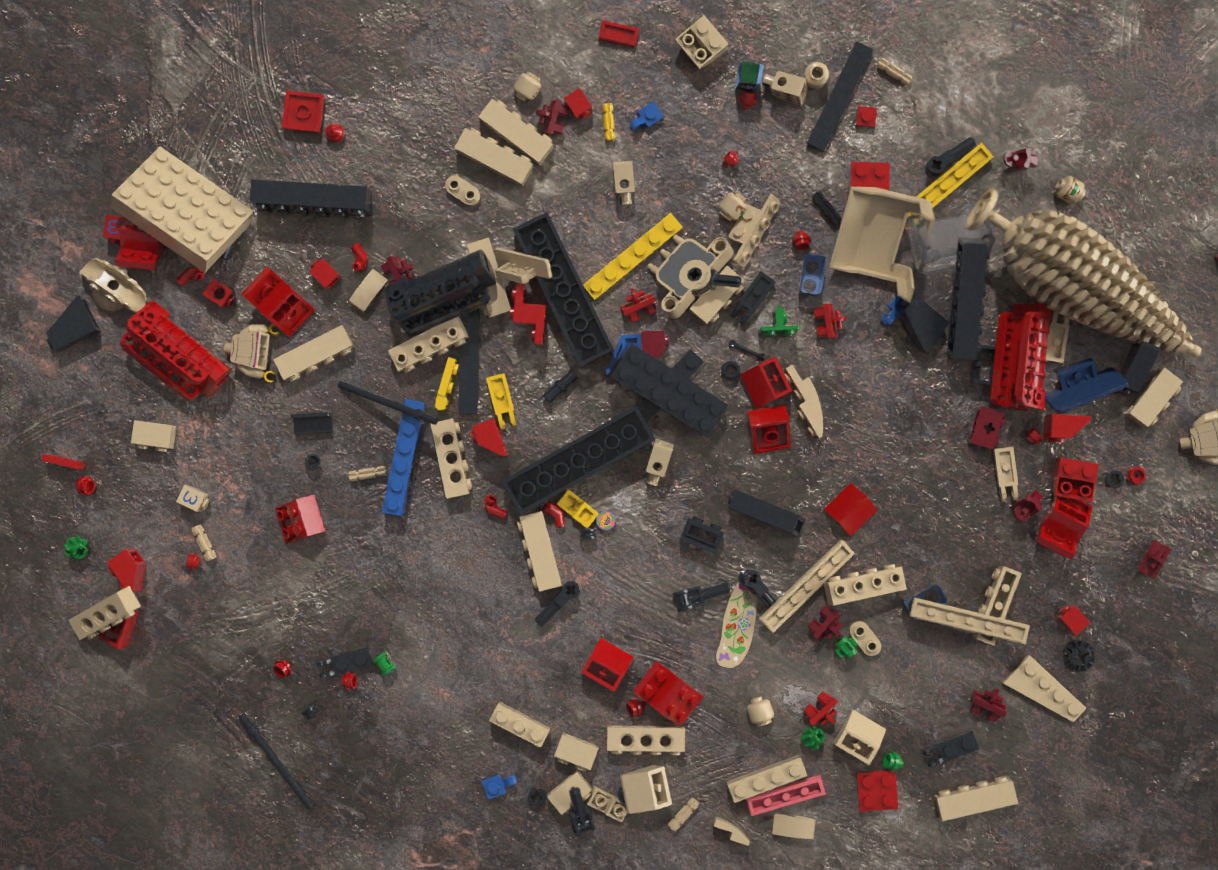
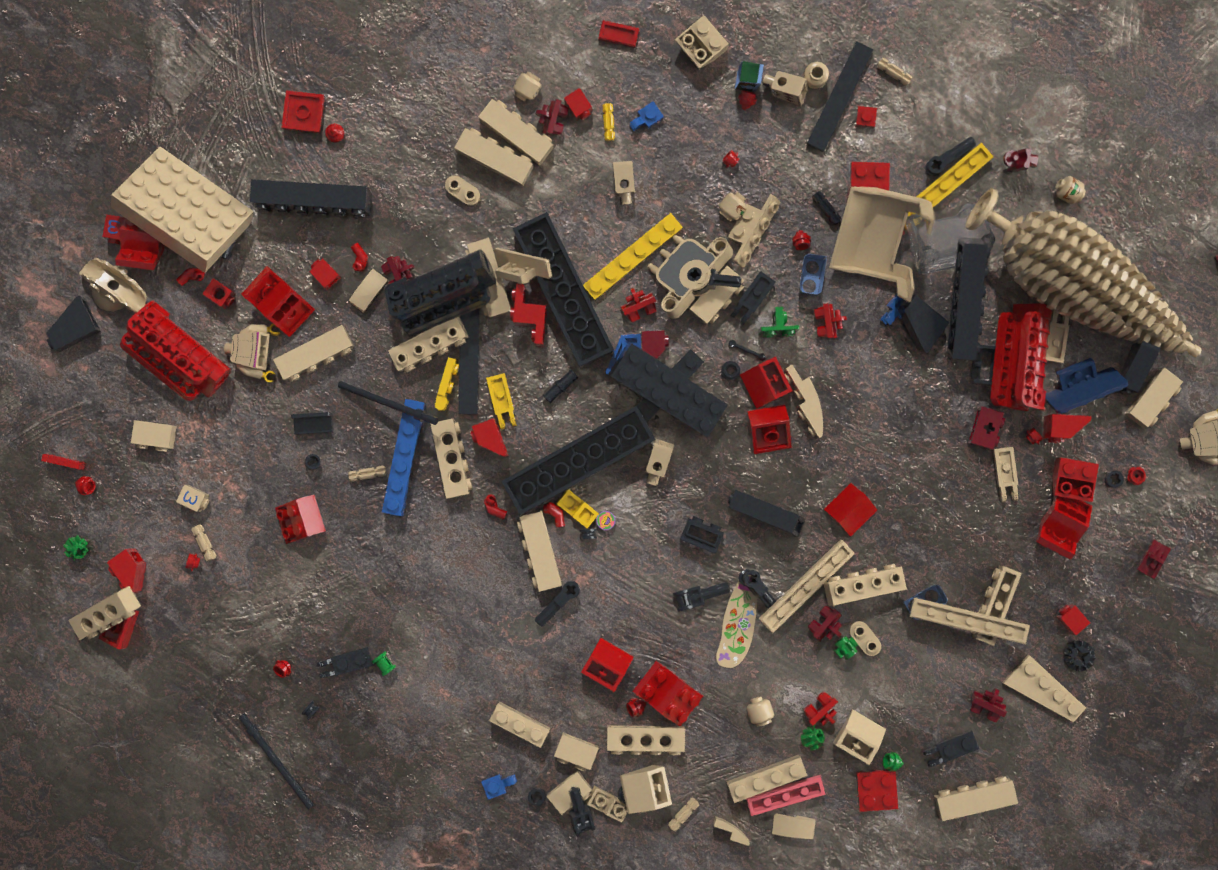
(349, 681): red plate -> none
(1027, 506): dark red hips -> none

